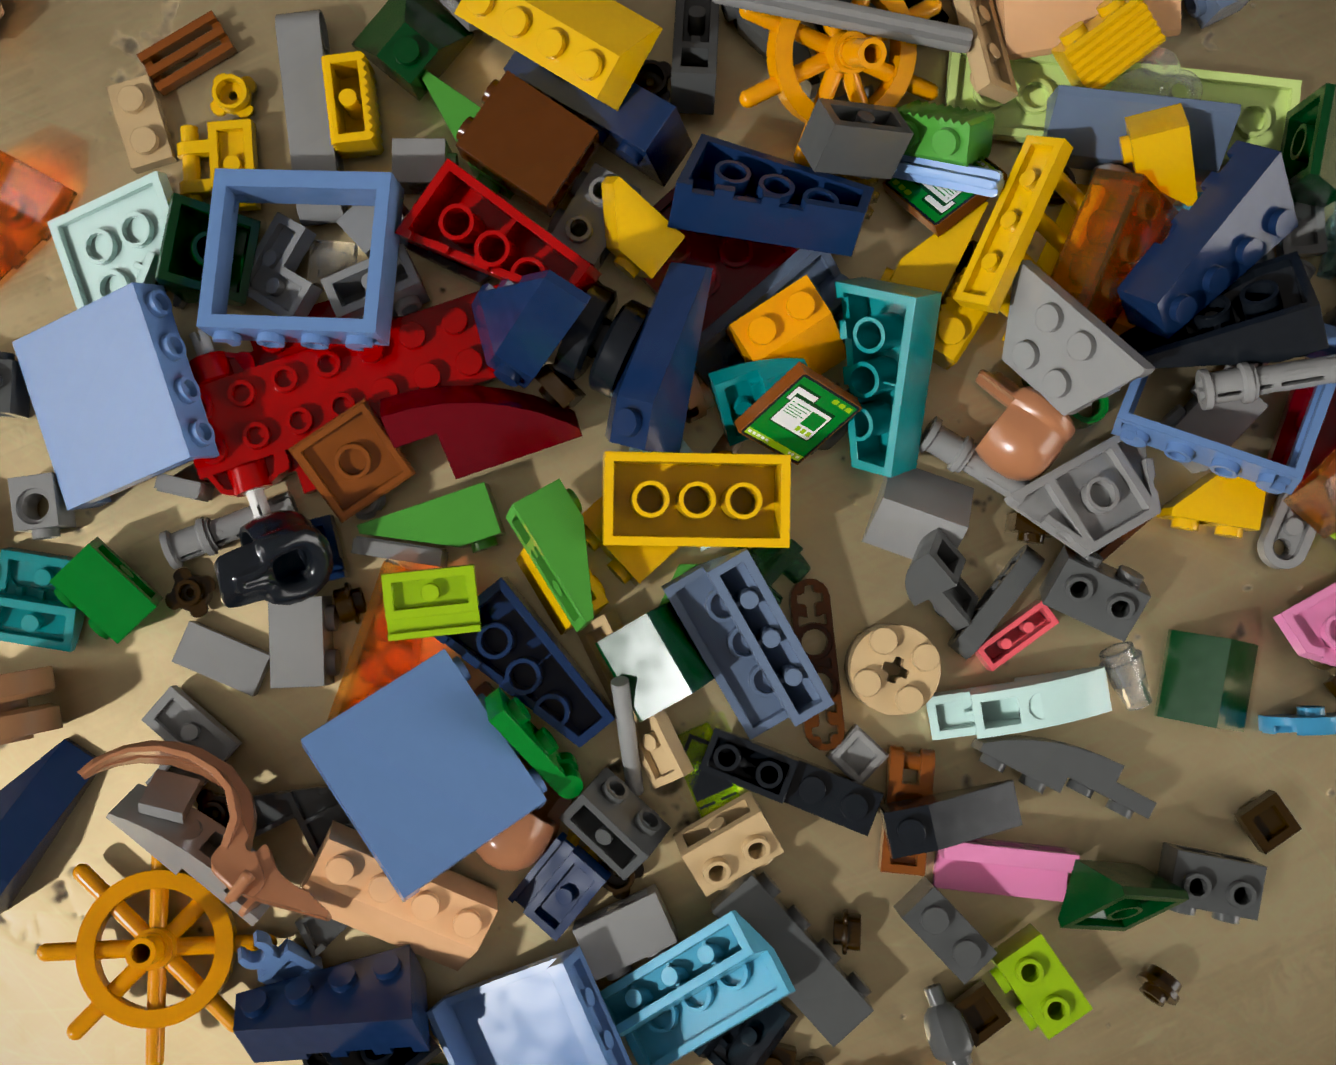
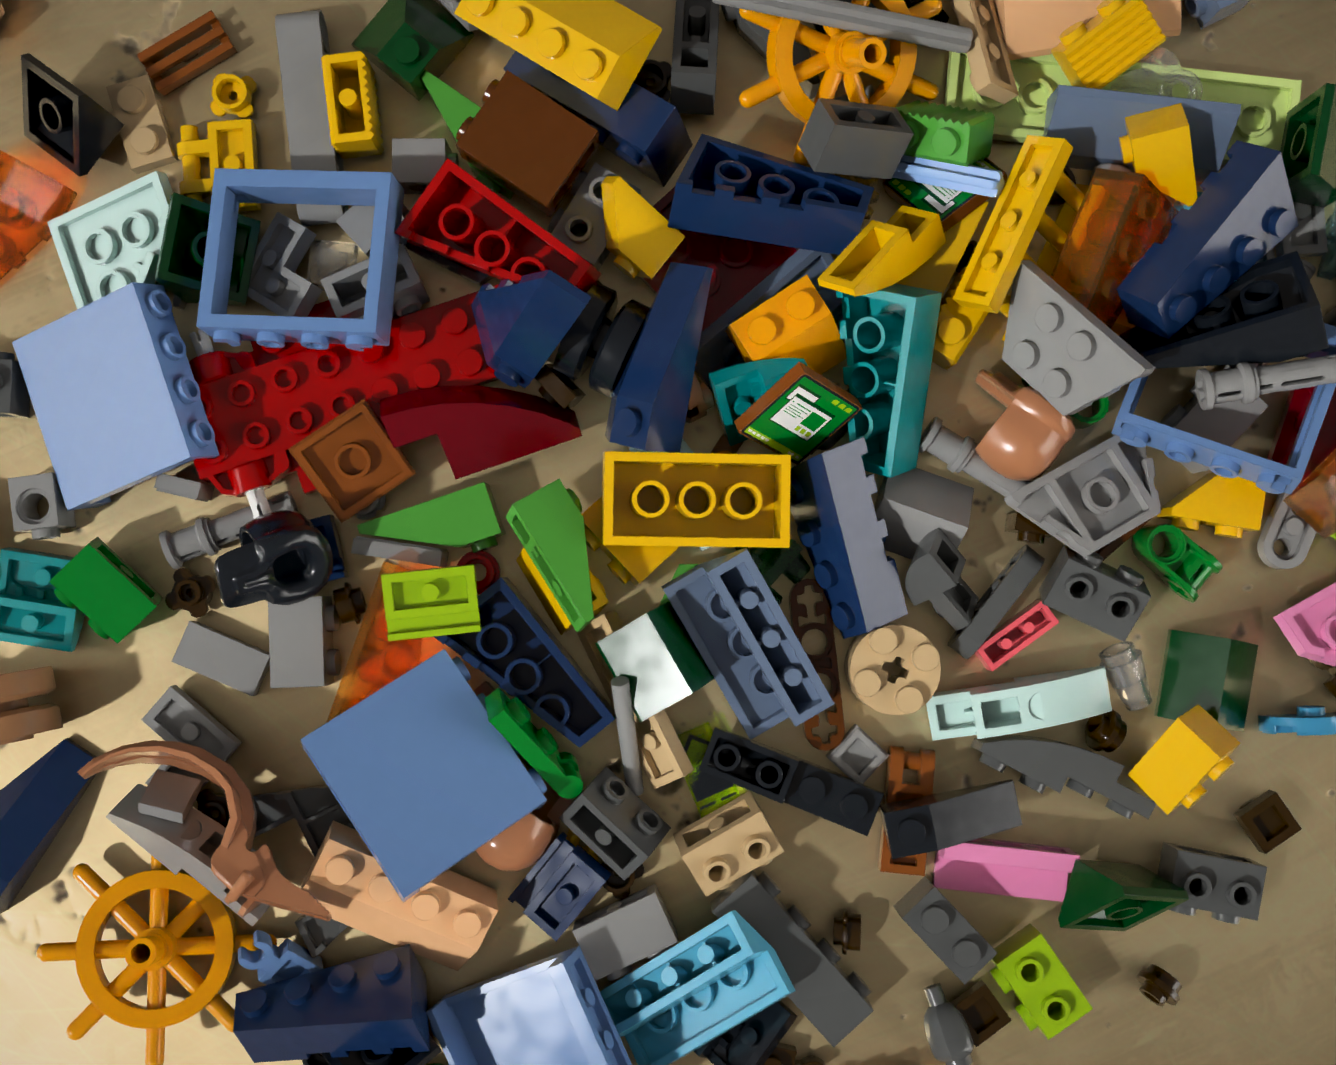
(64, 118): none -> black slope
(489, 562): none -> red plate
(846, 539): none -> wedge
(885, 252): none -> yellow slope
(1105, 731): none -> dark brown plate
(1181, 564): none -> green piece
(1184, 759): none -> yellow brick

